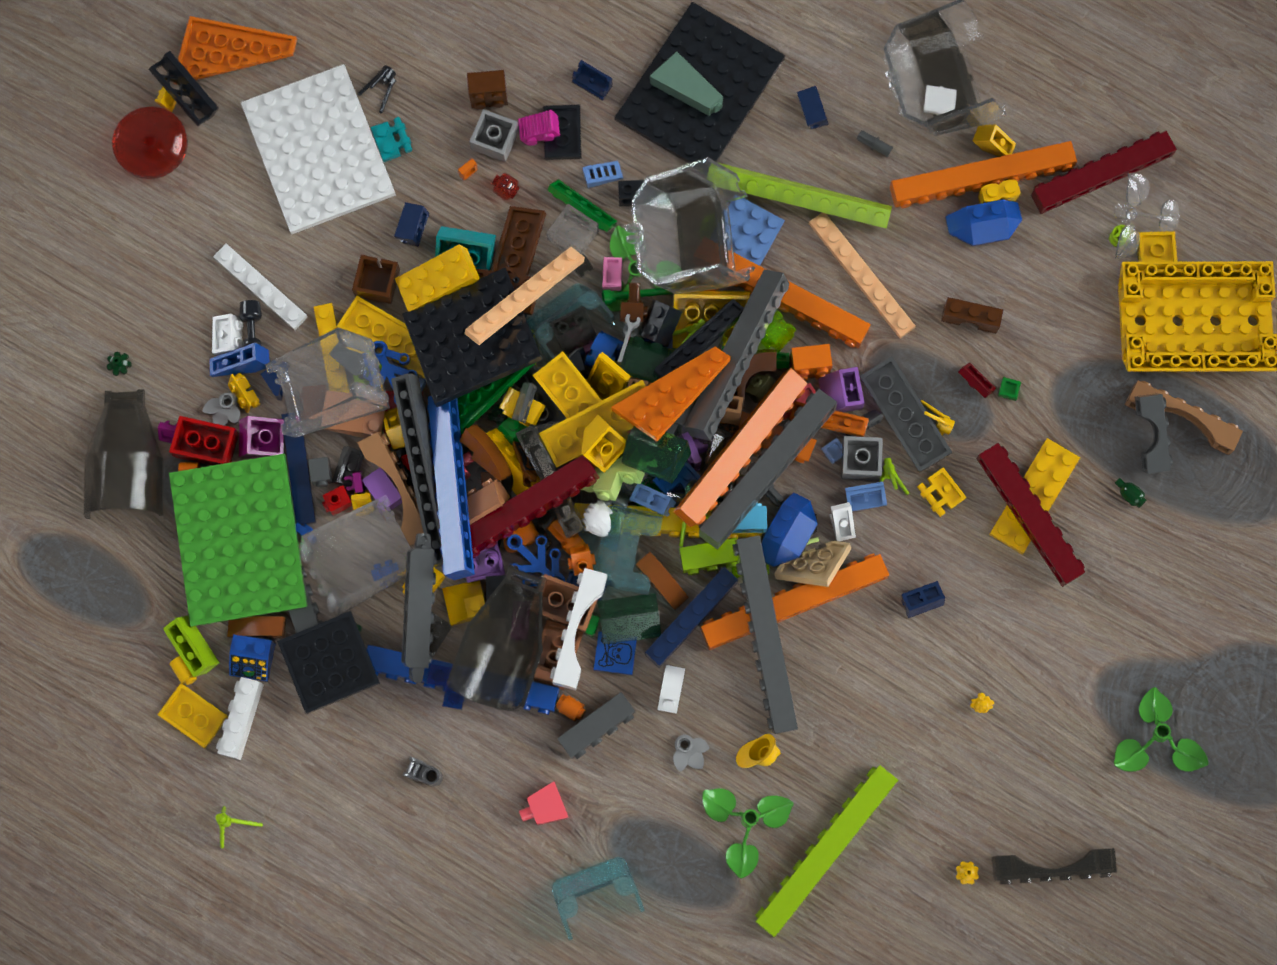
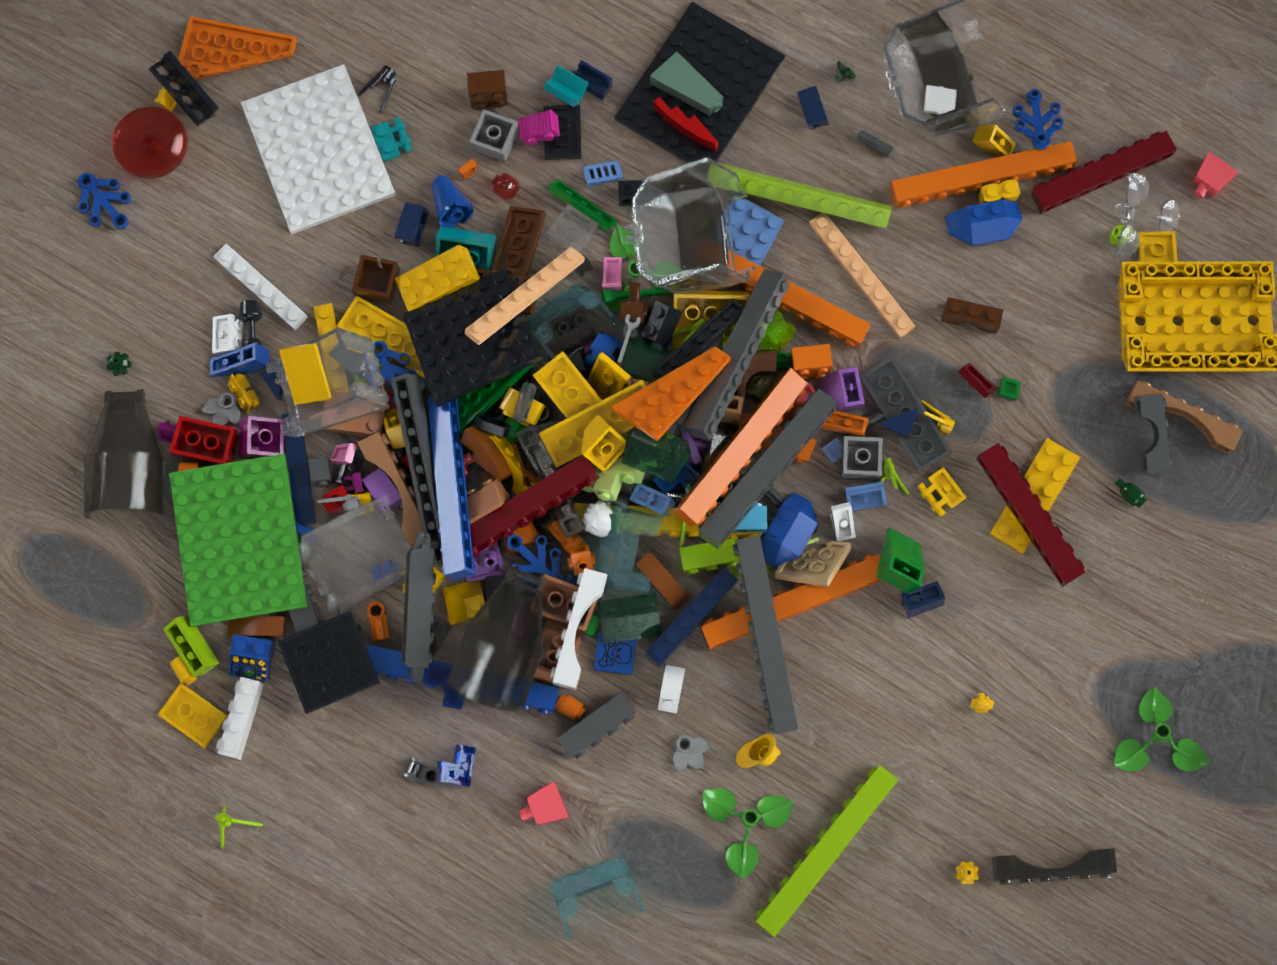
(102, 198): none -> blue plant
(305, 373): none -> yellow tile
(343, 454): none -> bright pink tile
(351, 504): none -> light grey plant
(379, 623): none -> orange piece
(450, 203): none -> blue cone
(460, 770): none -> clear blue plate
(492, 425): none -> black beam
(566, 86): none -> teal panel
(690, 127): none -> red slope
(844, 72): none -> dark green plant
(901, 424): none -> dark blue slope
(901, 562): none -> green slope
(1039, 138): none -> blue plant
(1212, 176): none -> coral torso

